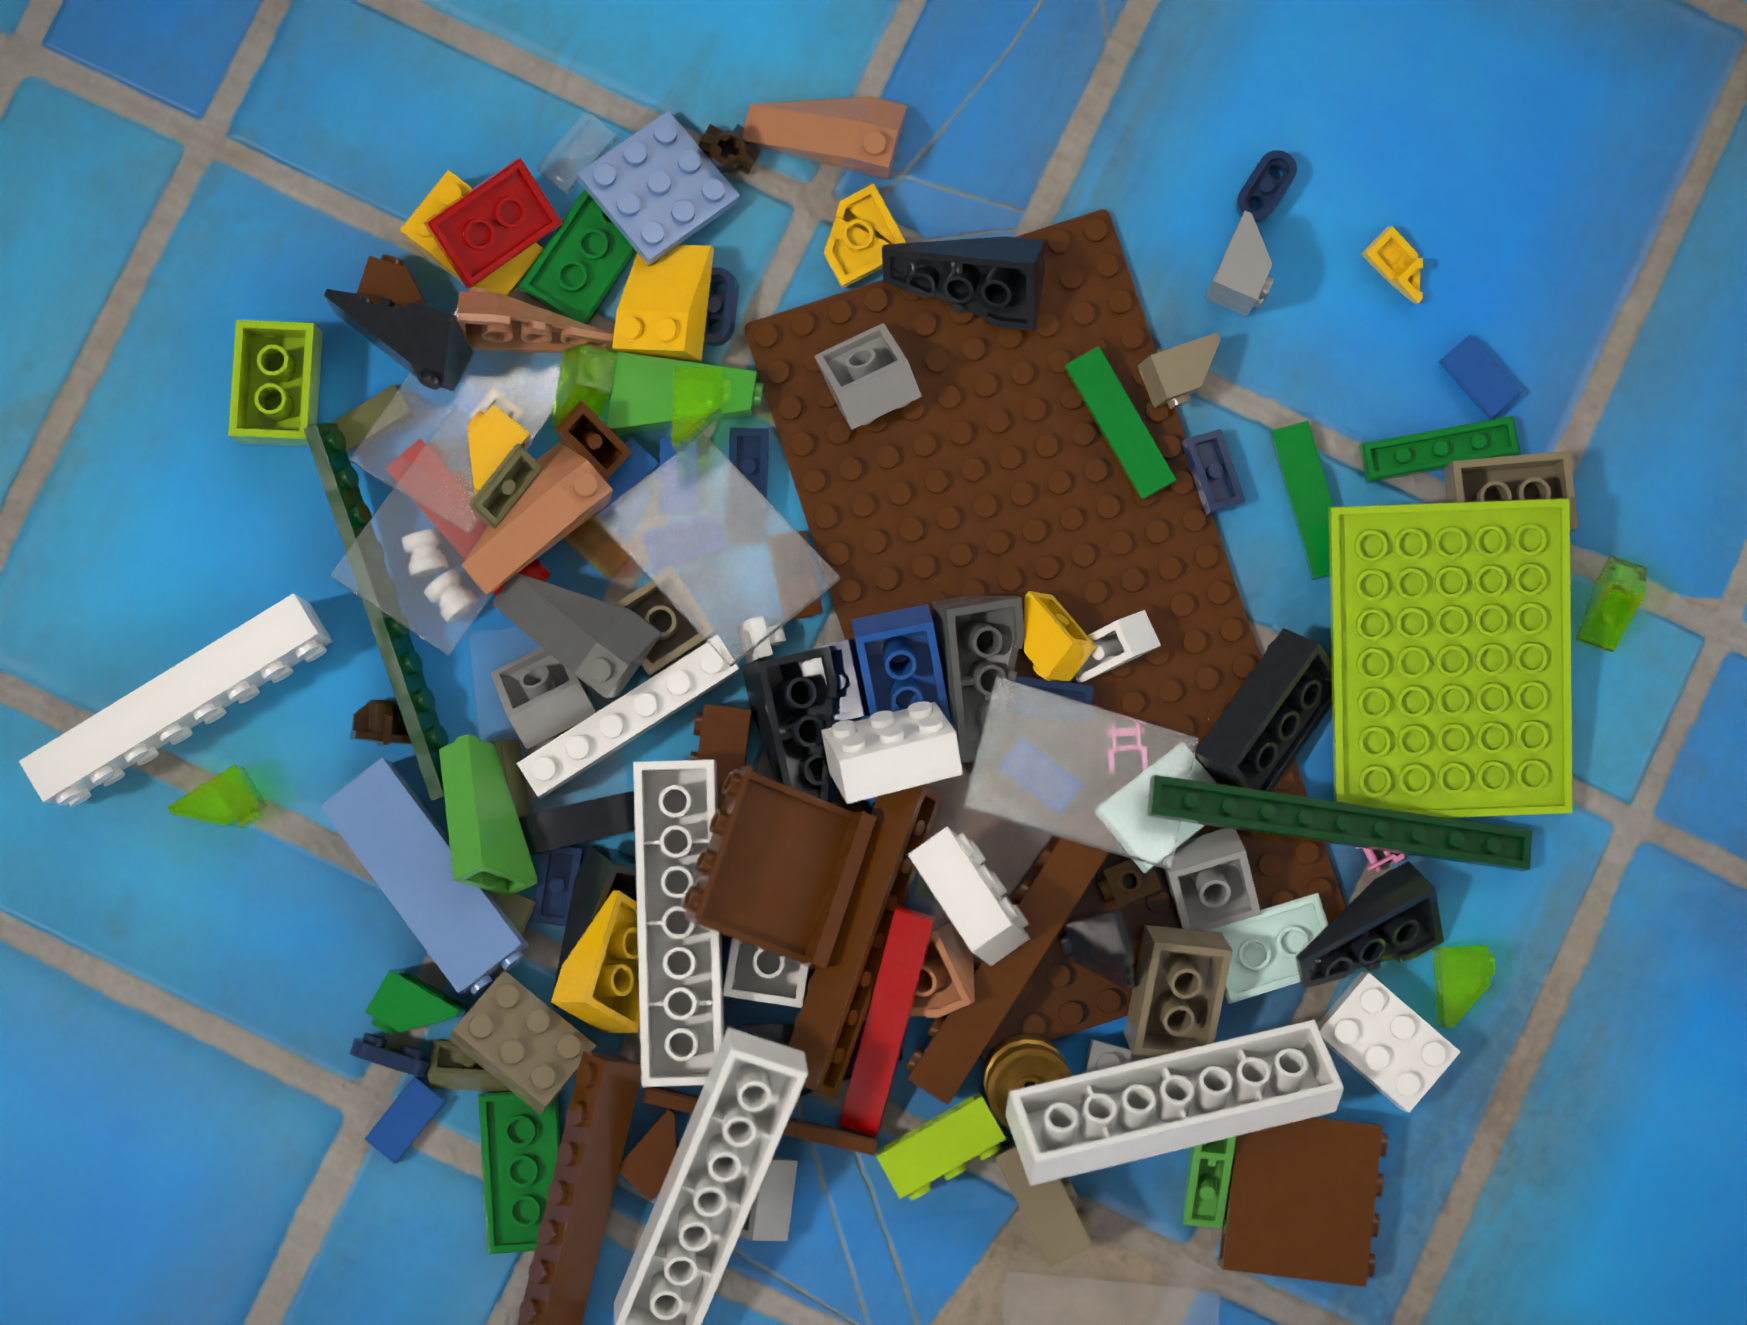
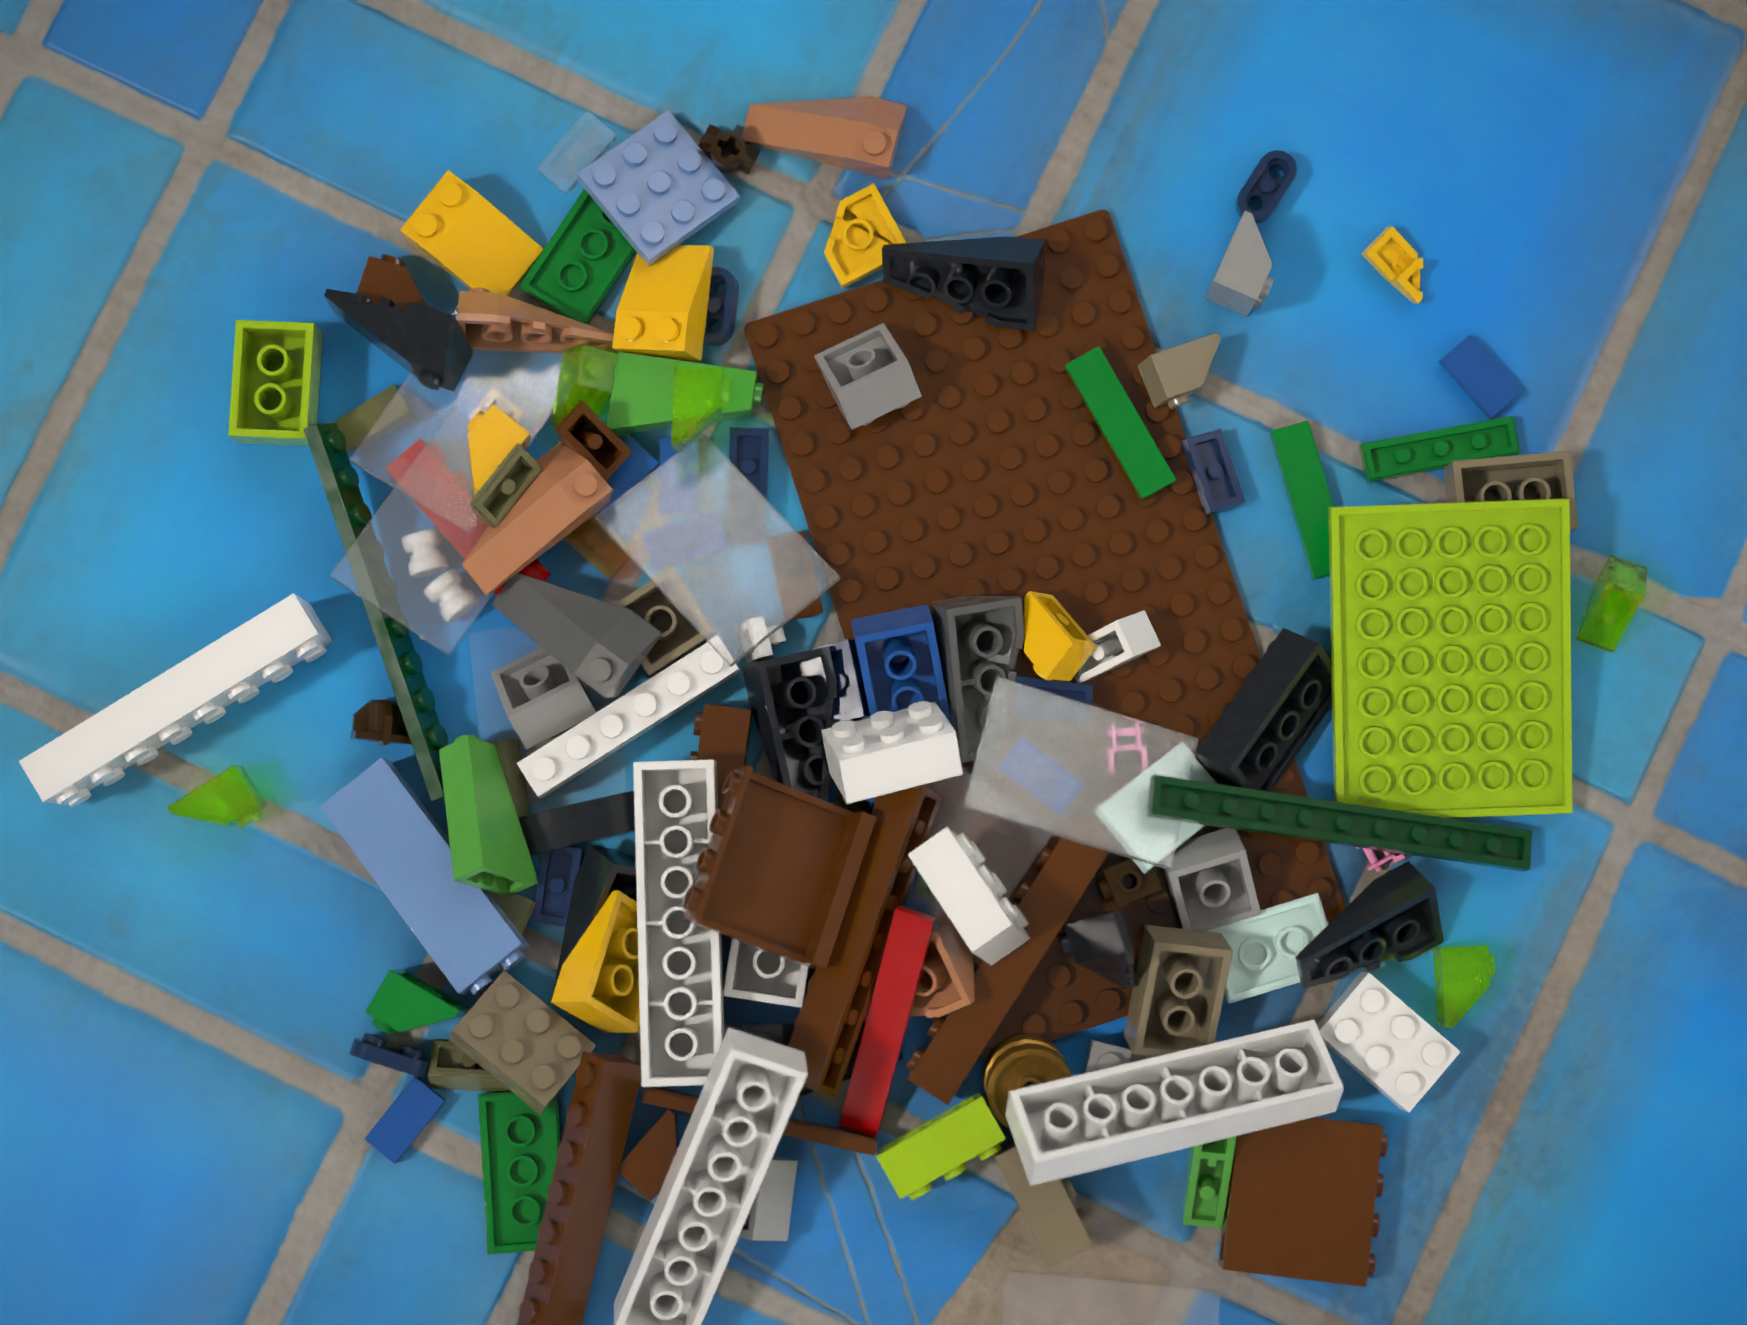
(493, 223): red tile -> none

